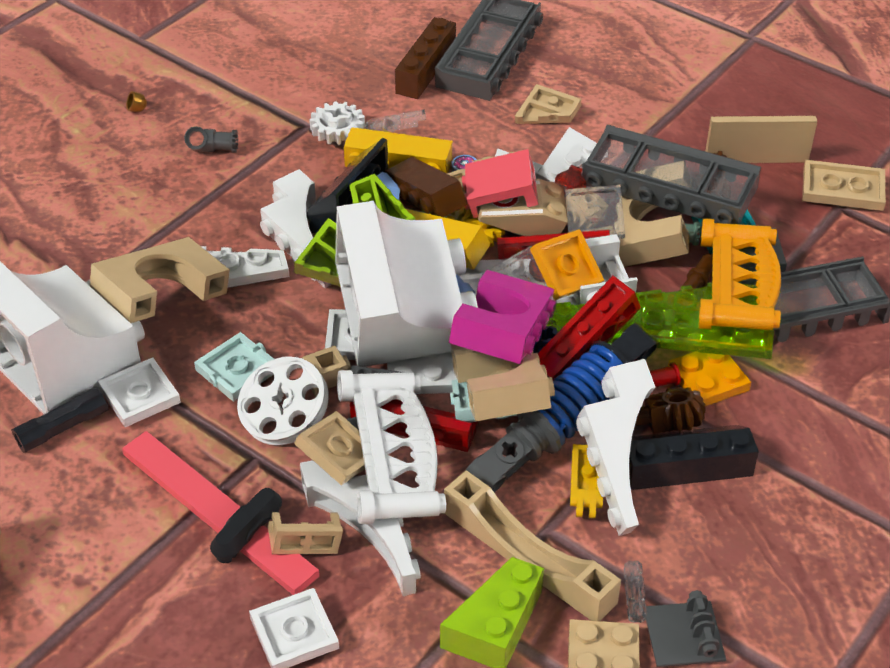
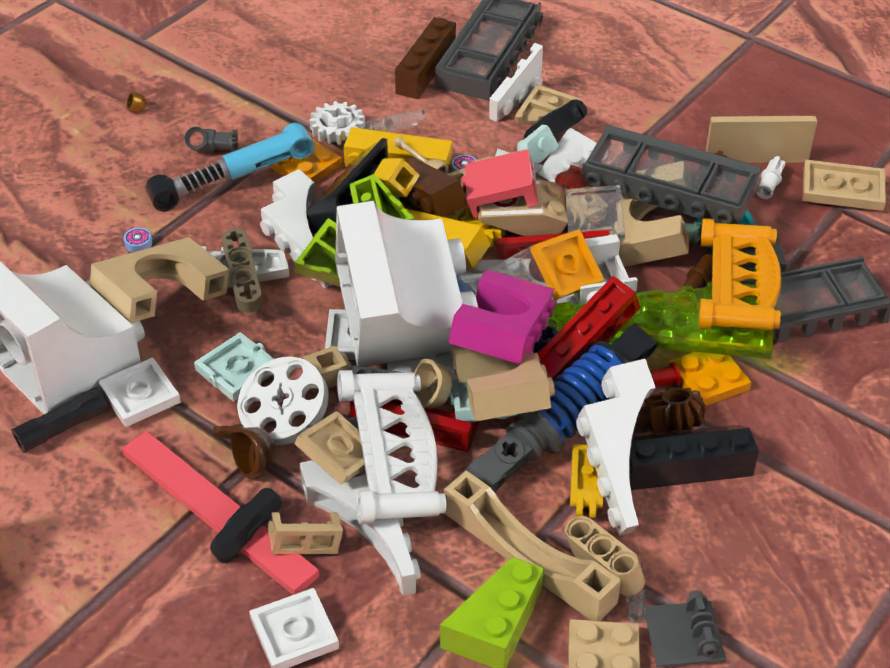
(137, 239): none -> tile
(242, 269): none -> dark tan beam
(250, 448): none -> reddish brown hat
(292, 142): none -> piece
(315, 166): none -> light orange plate
(397, 176): none -> yellow brick
(435, 383): none -> tan helmet
(436, 163): none -> tan hinge
(517, 89): none -> white wing
(539, 143): none -> light aqua plate
(561, 118): none -> black piece
(594, 543): none -> tan beam
(770, 178): none -> white axle

